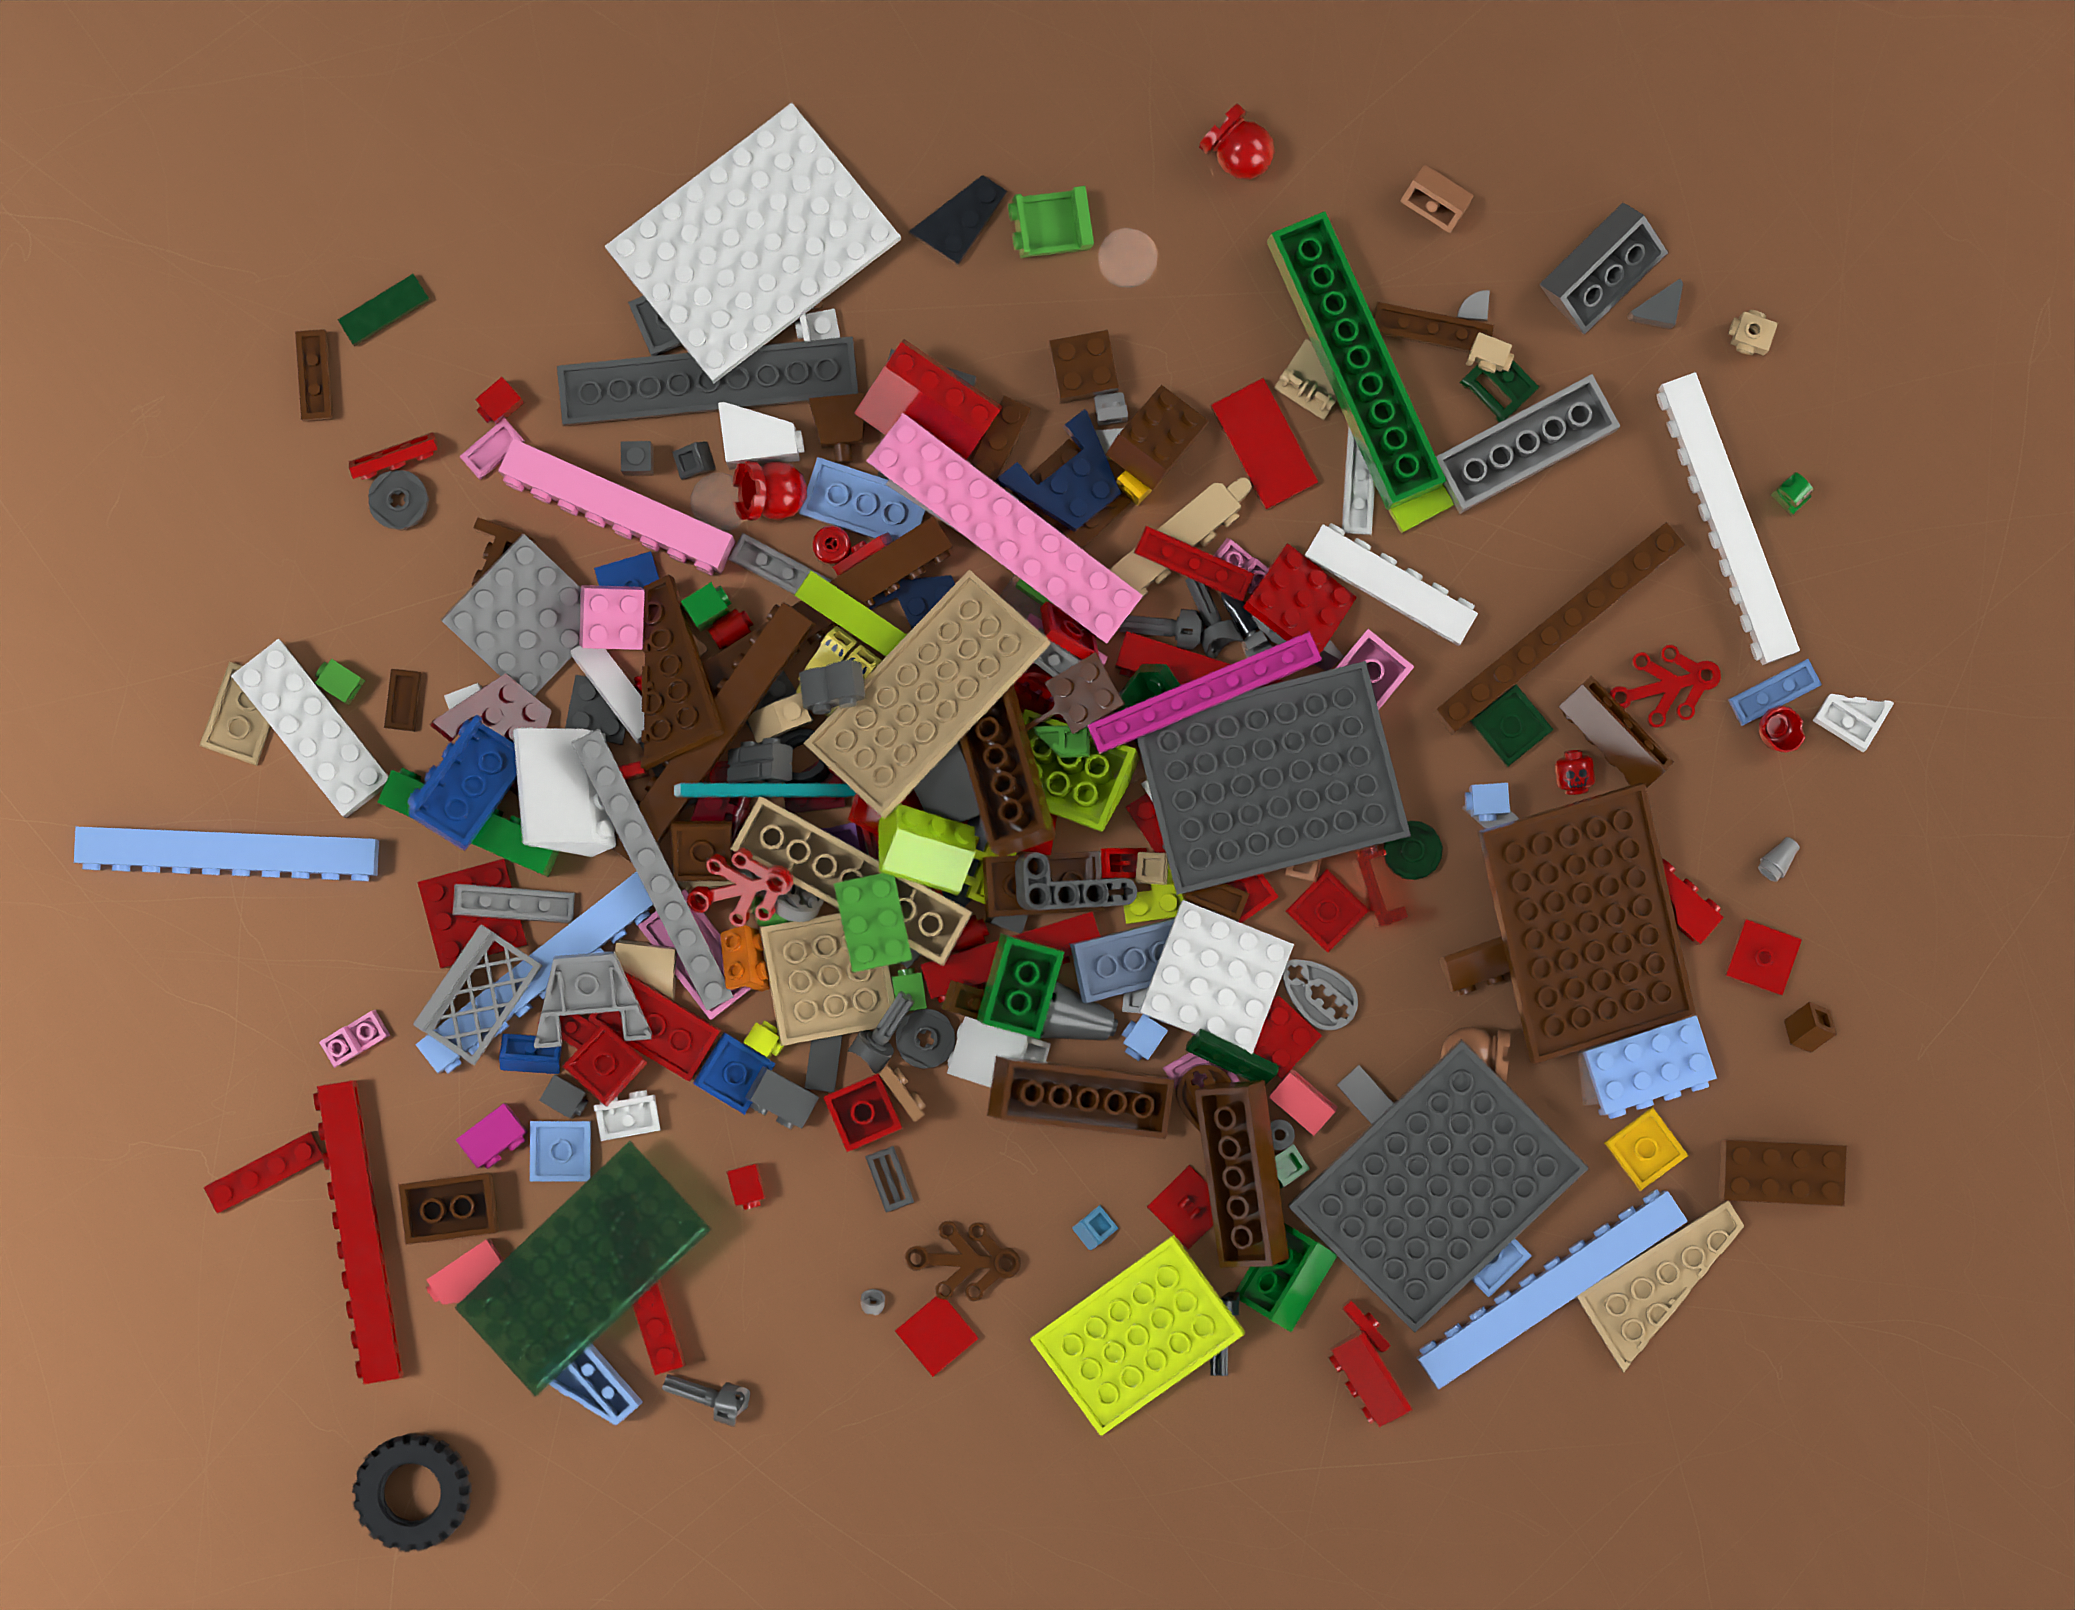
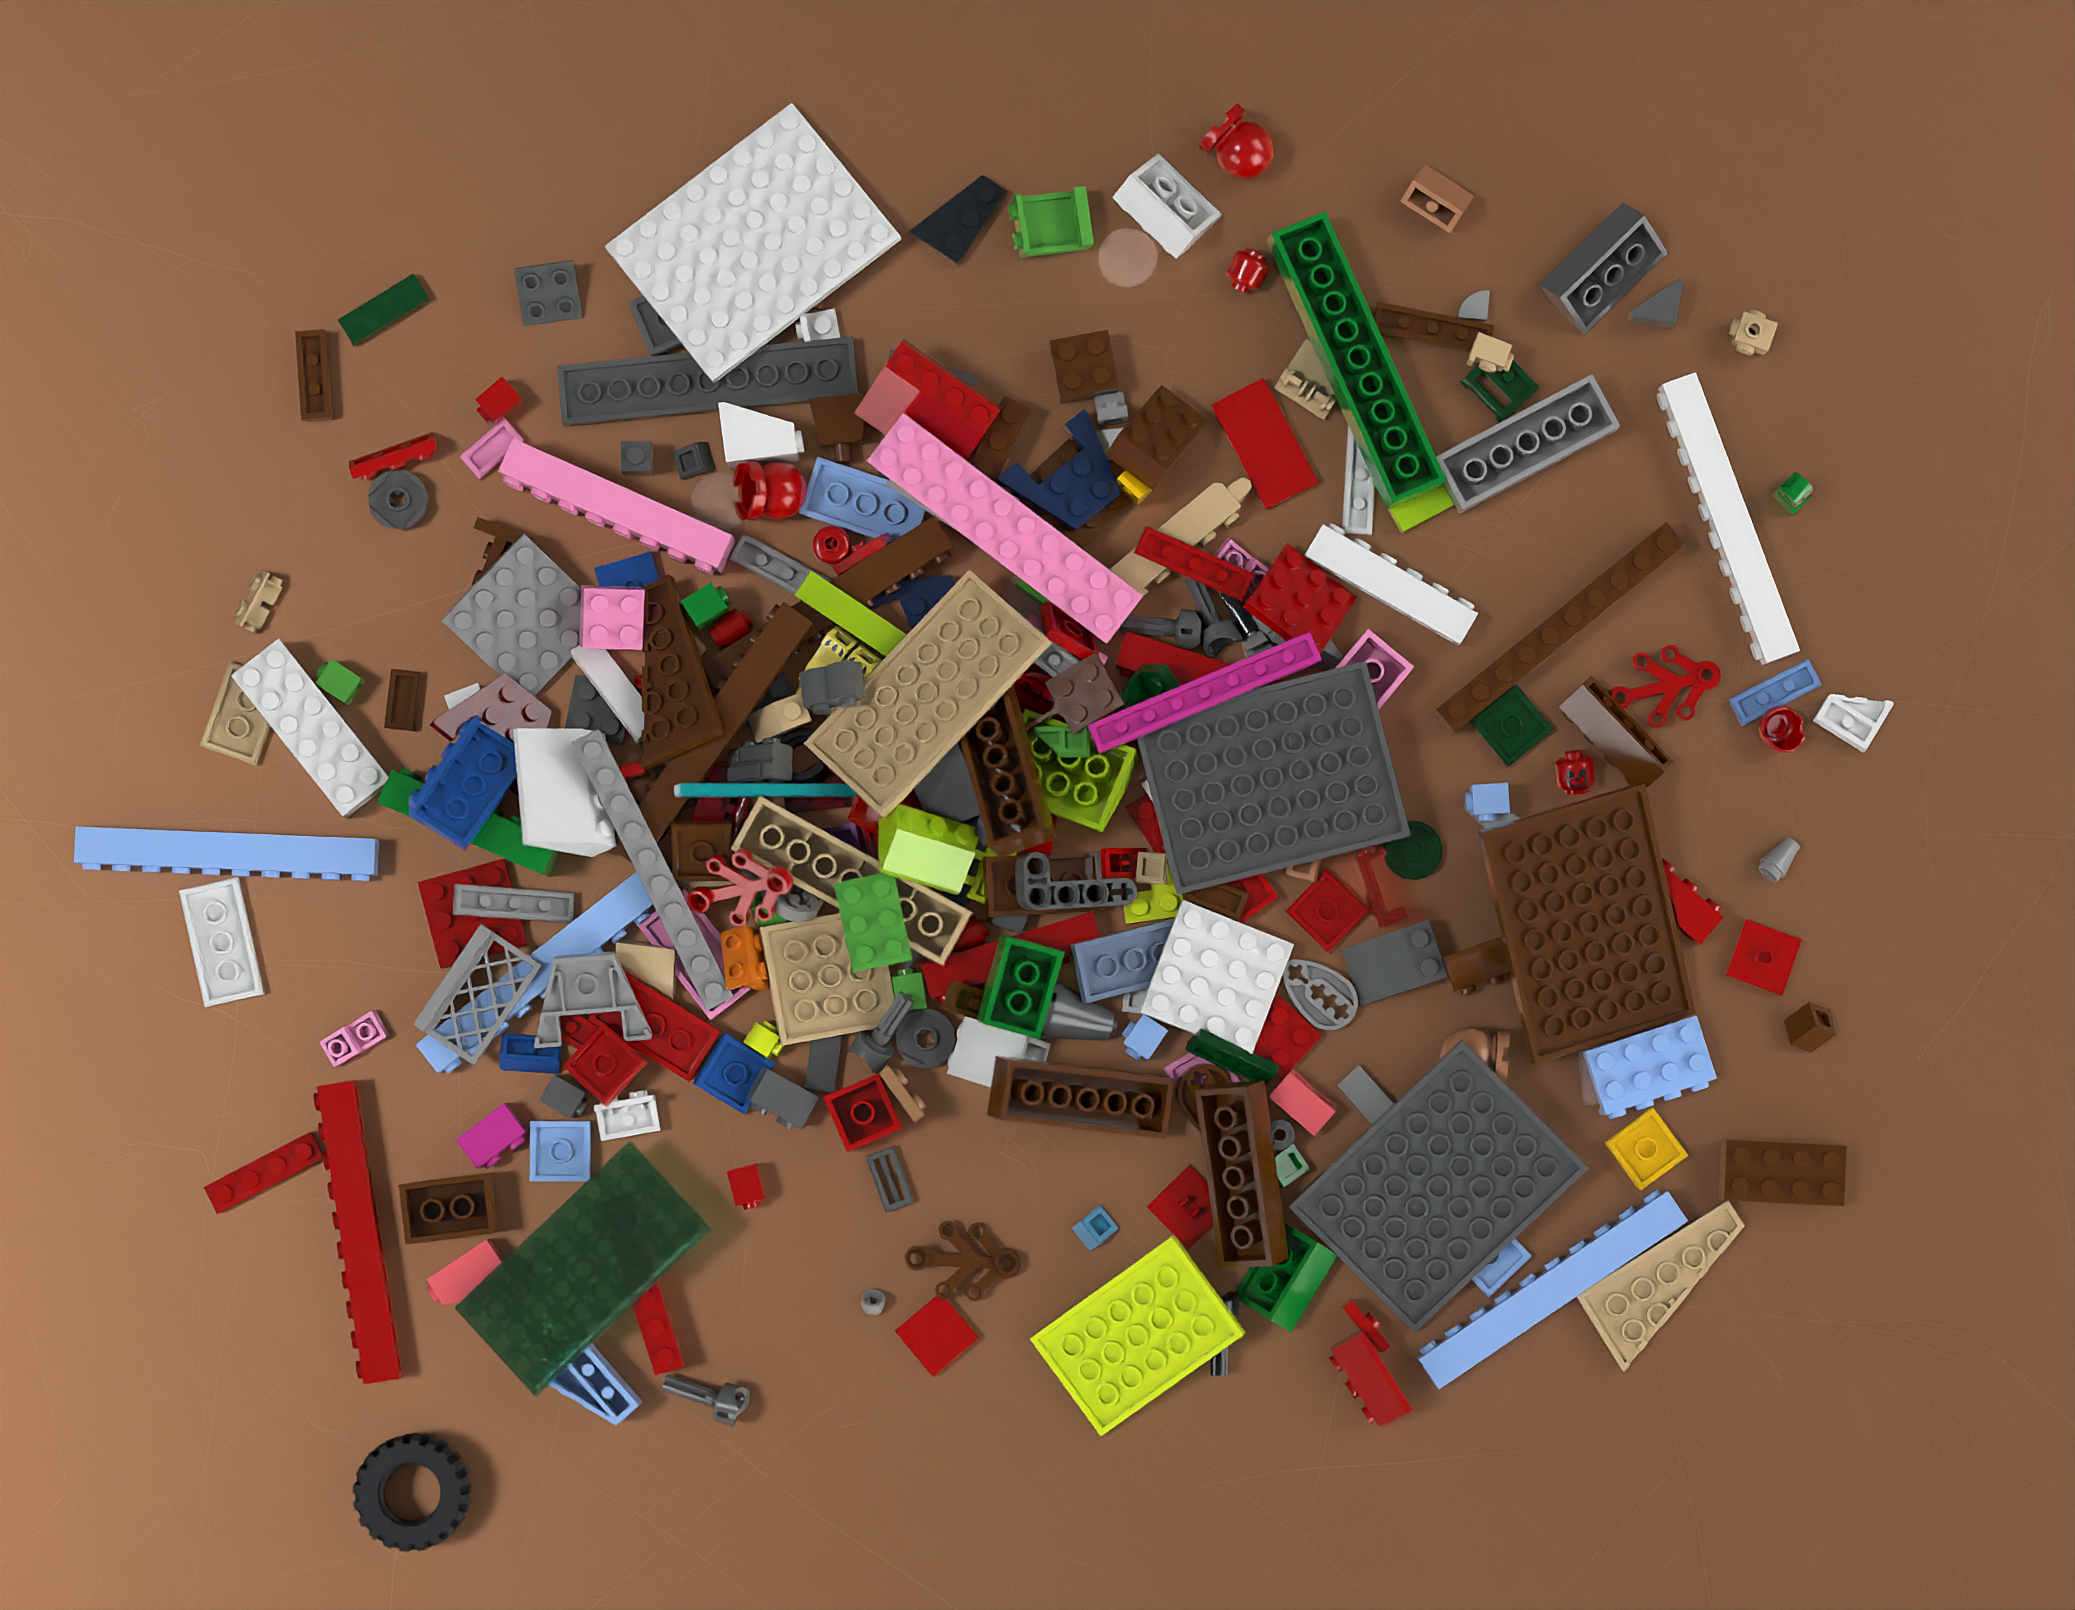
(221, 942): none -> white tile
(260, 590): none -> tan hinge
(548, 292): none -> dark grey hinge
(1166, 205): none -> white slope
(1247, 270): none -> red head
(1394, 963): none -> dark grey slope

